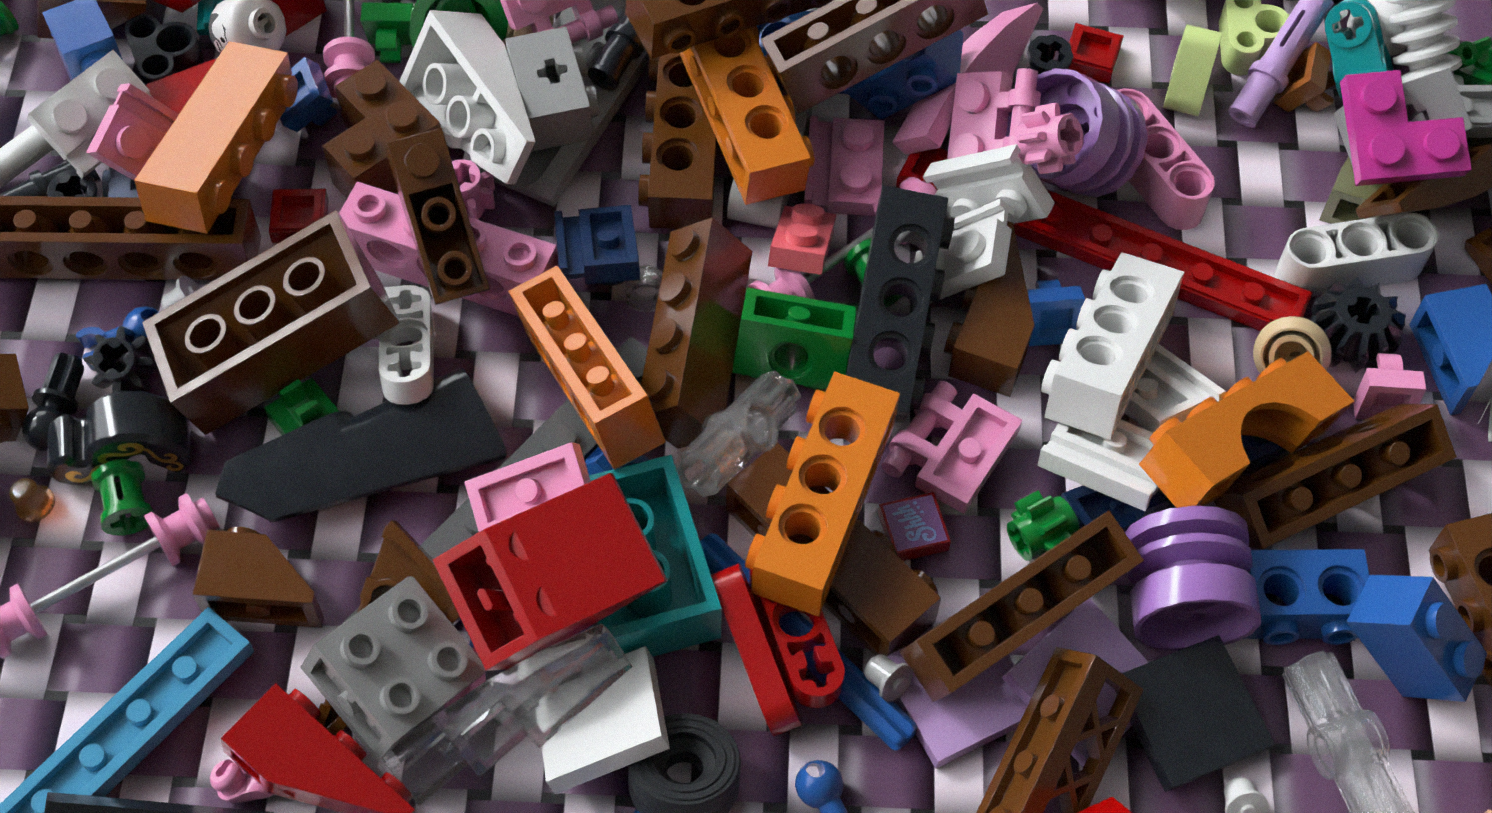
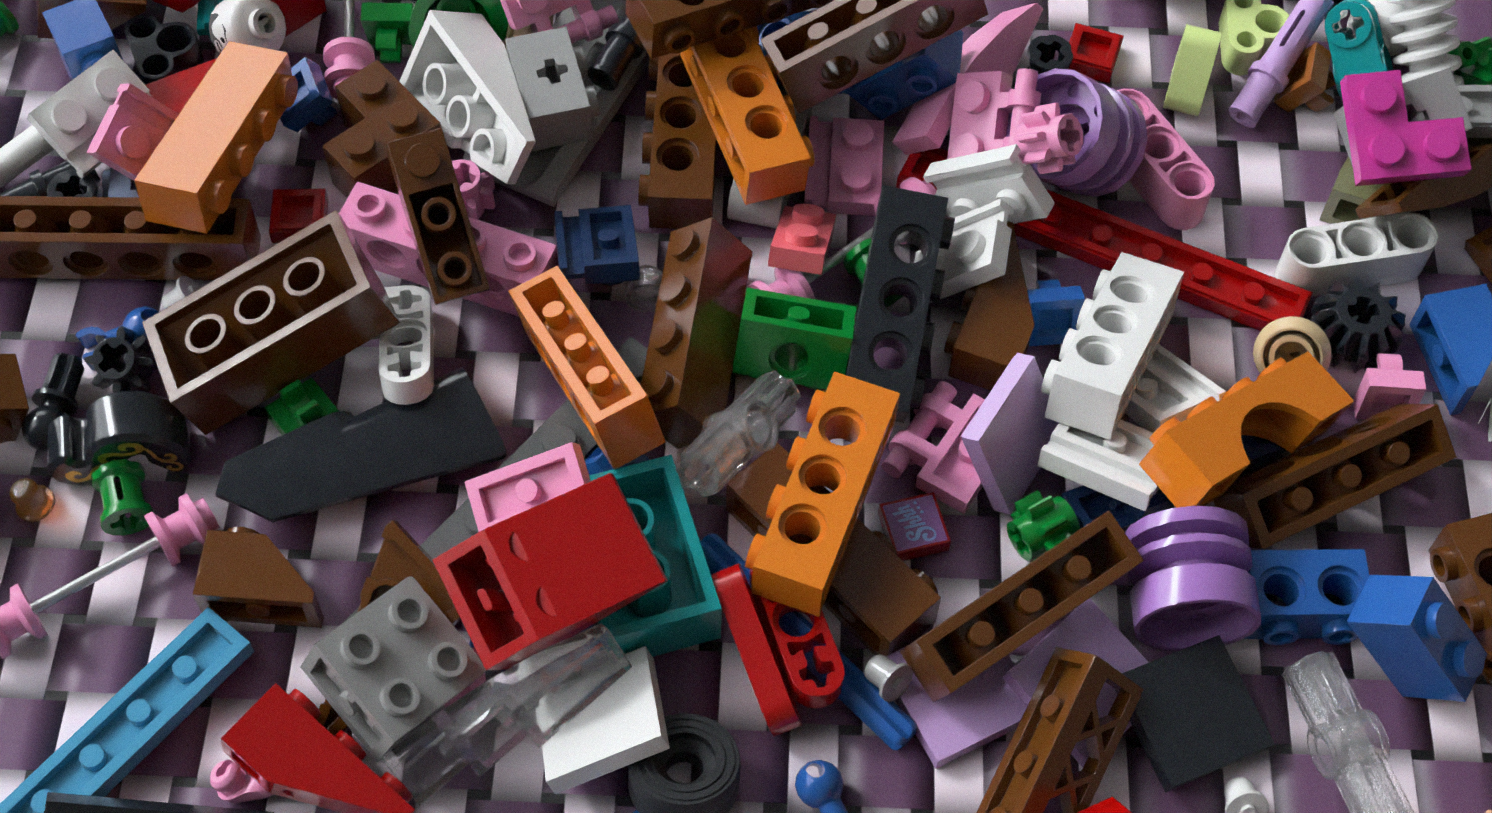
(1010, 433): none -> lavender tile

